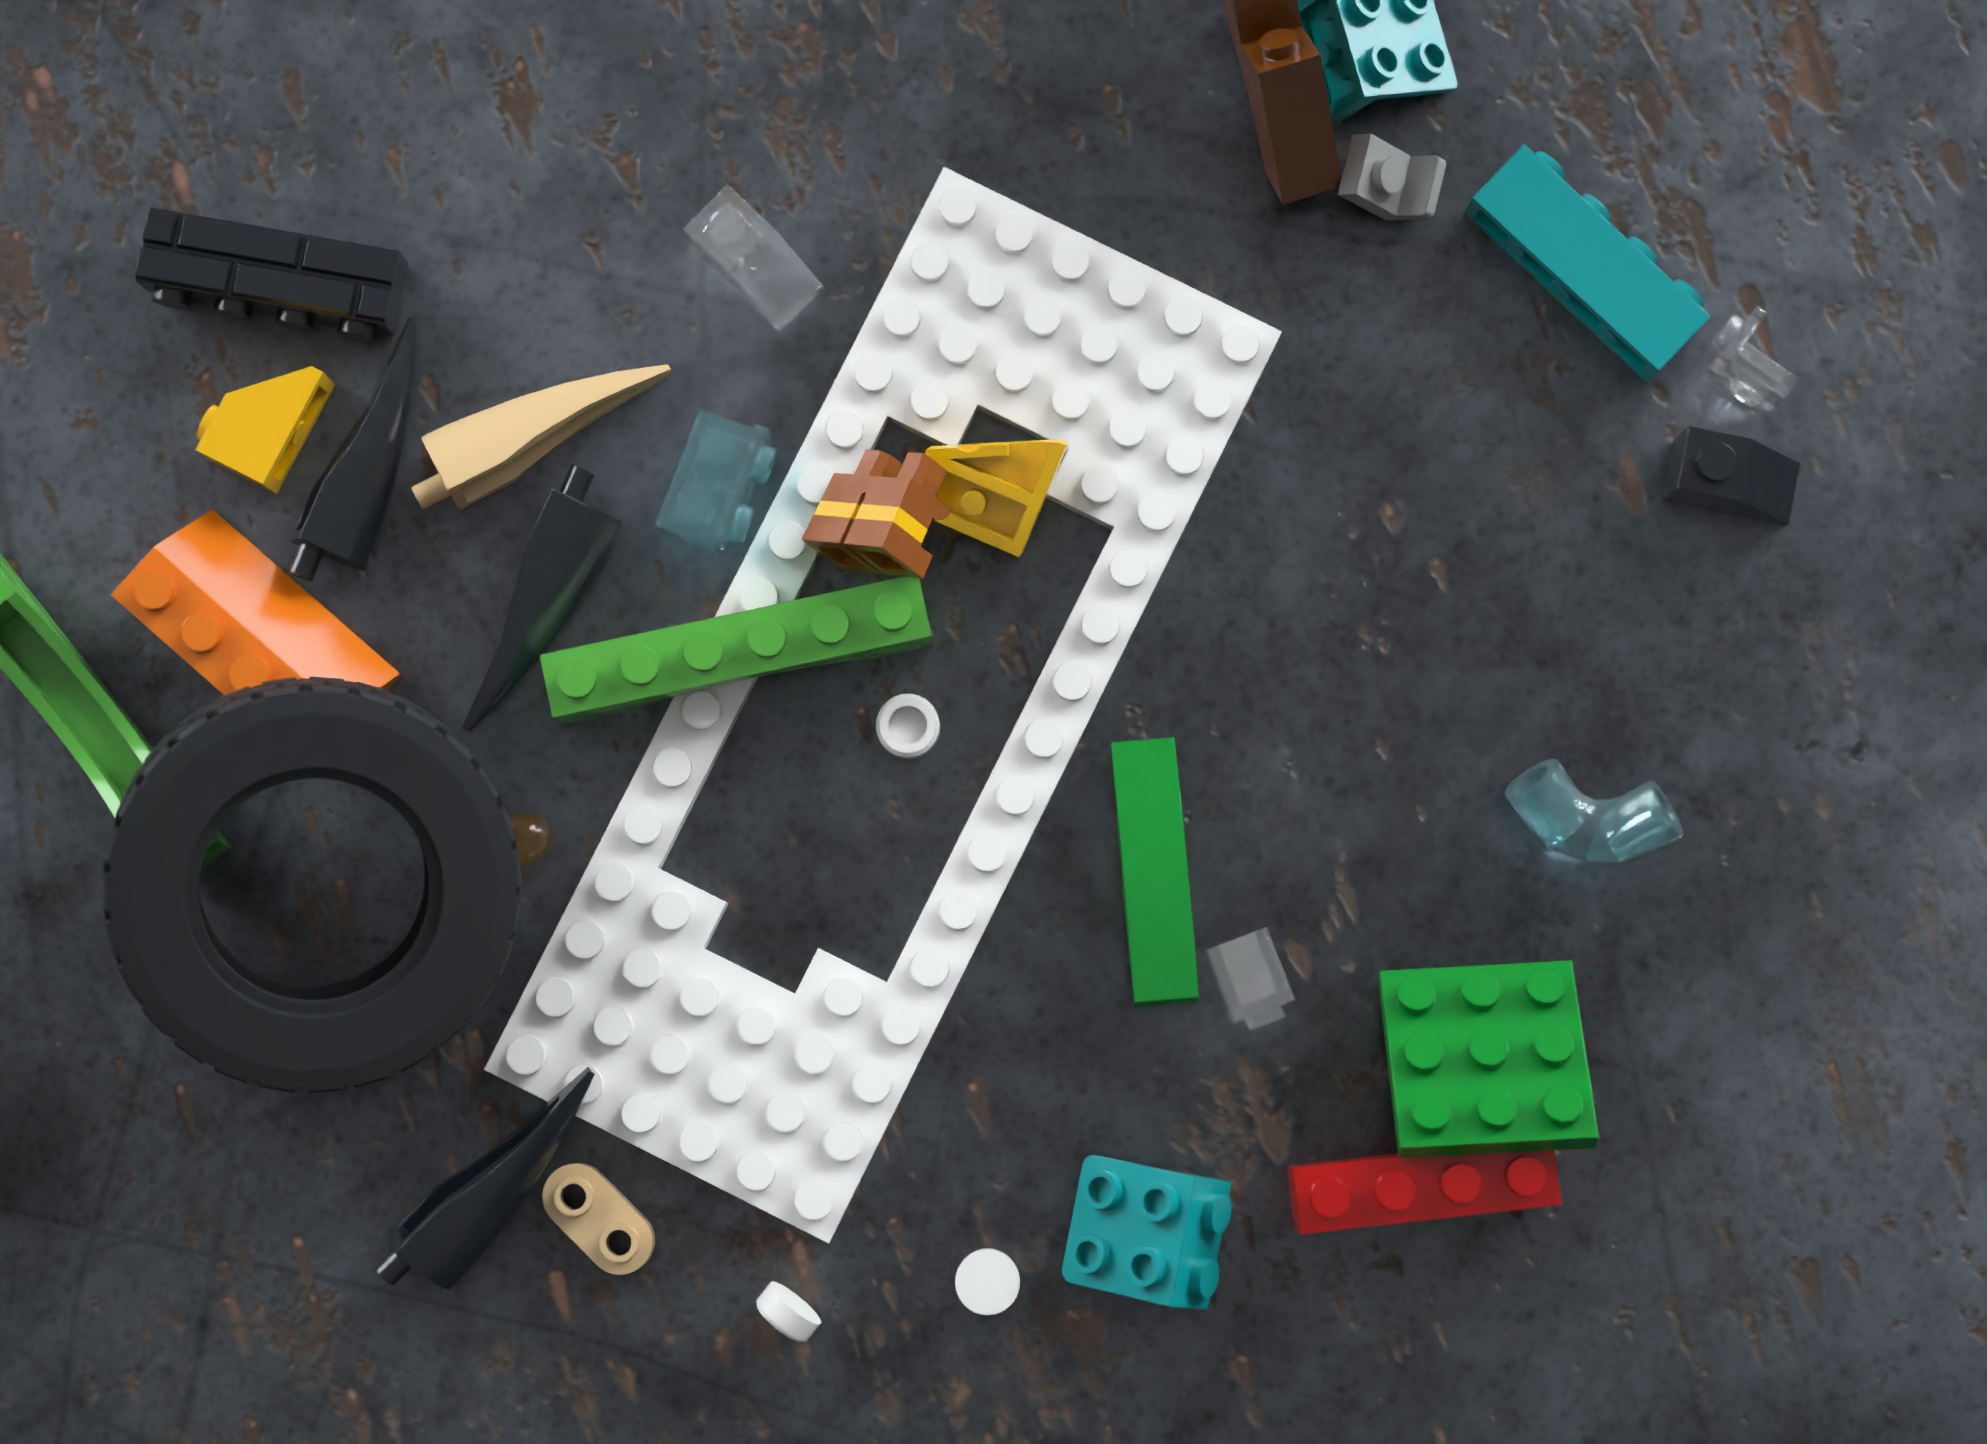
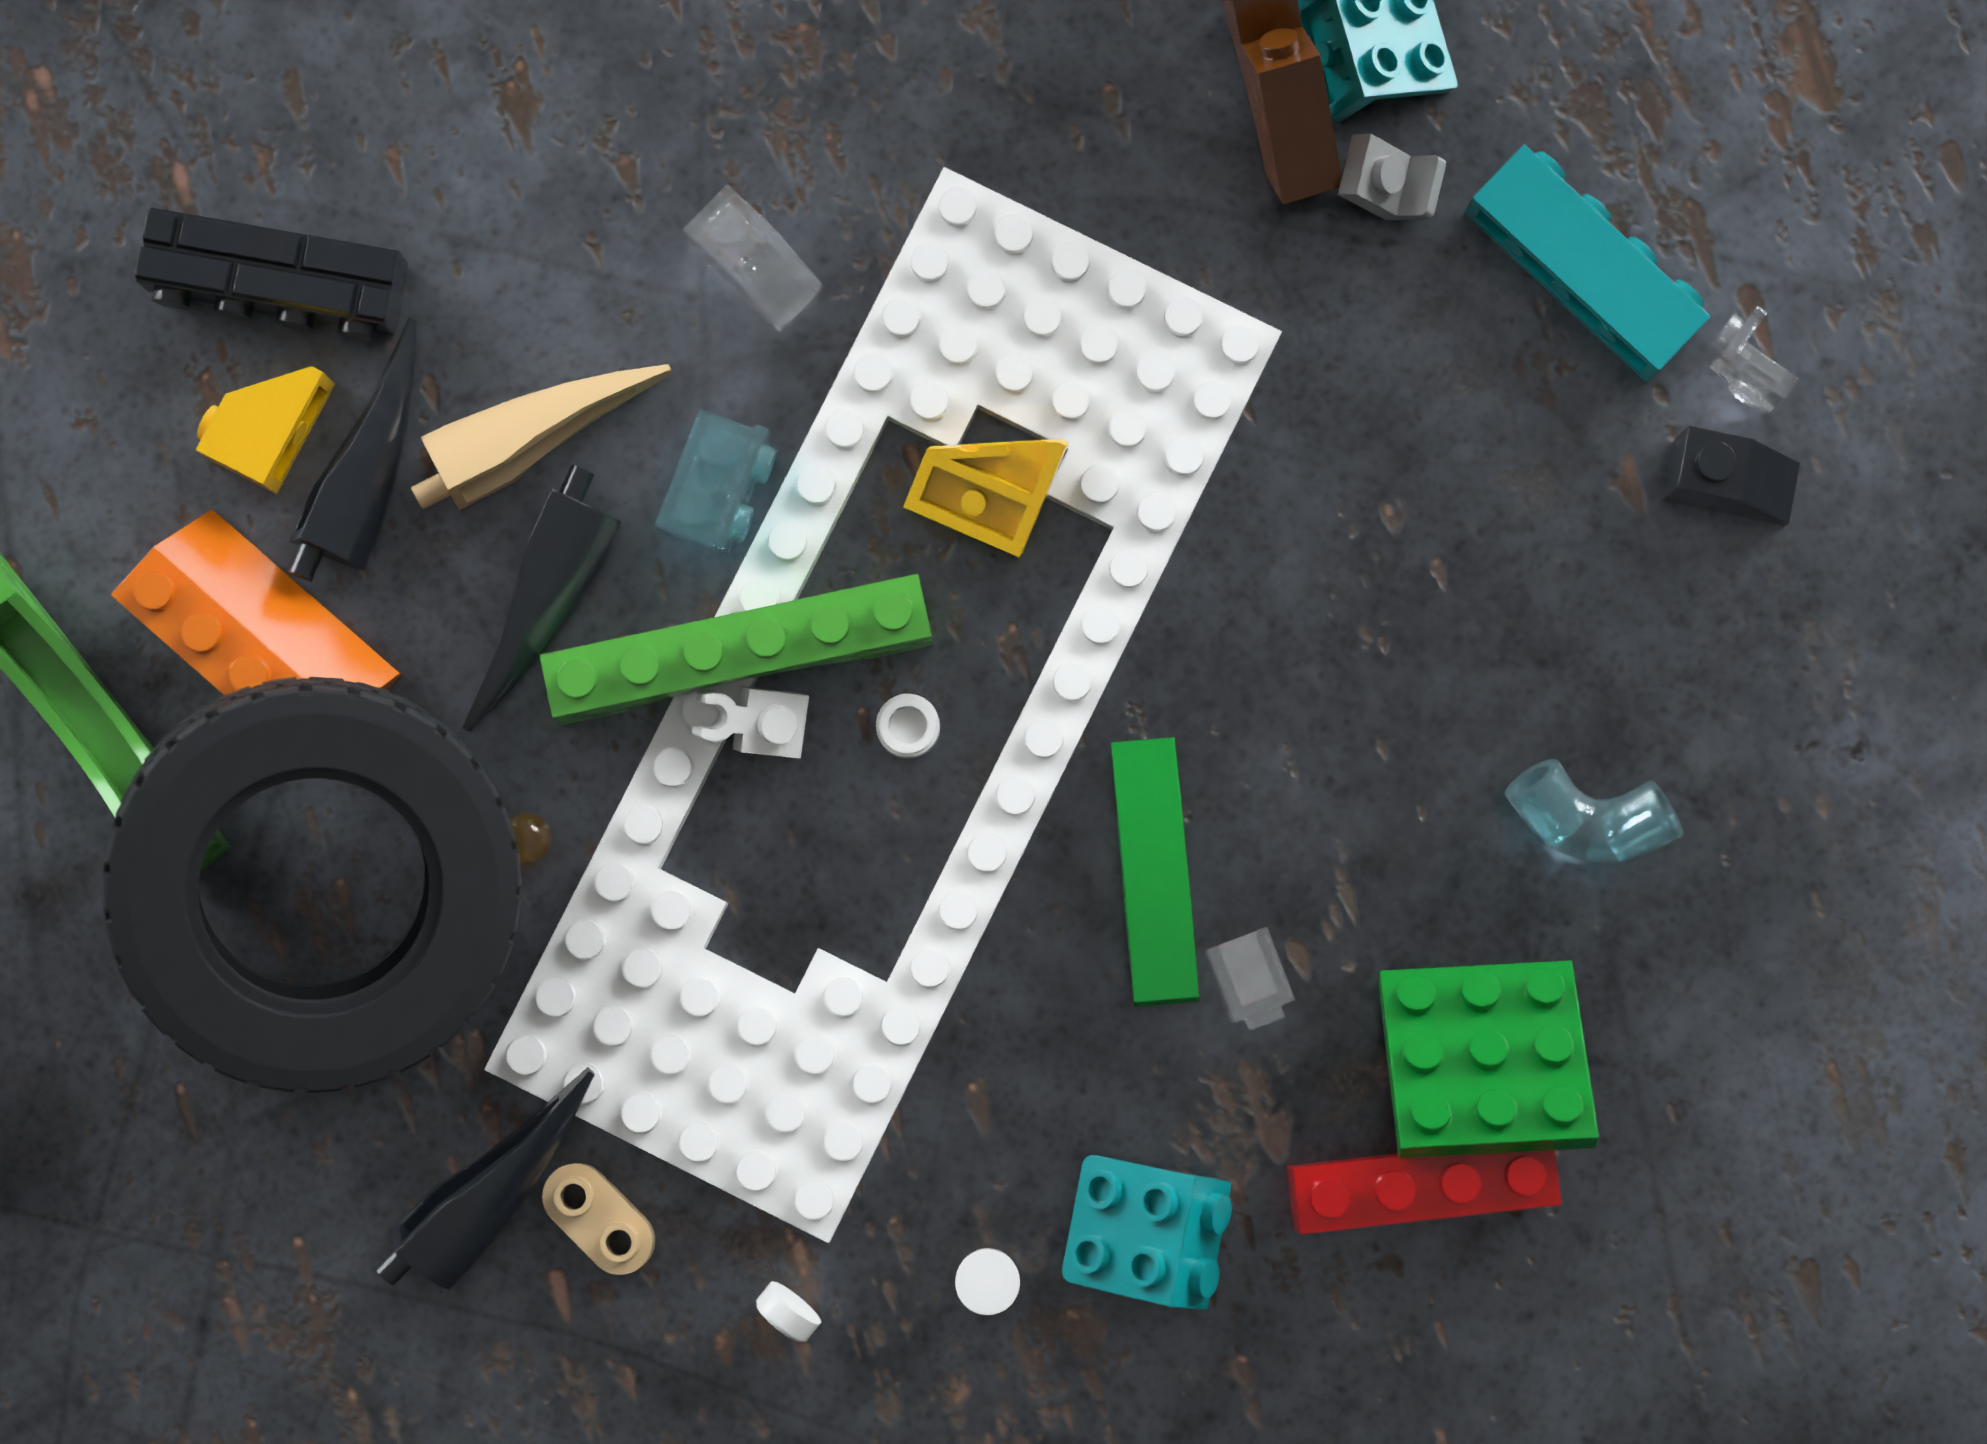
(762, 721): none -> white plate
(879, 515): dark orange hips -> none

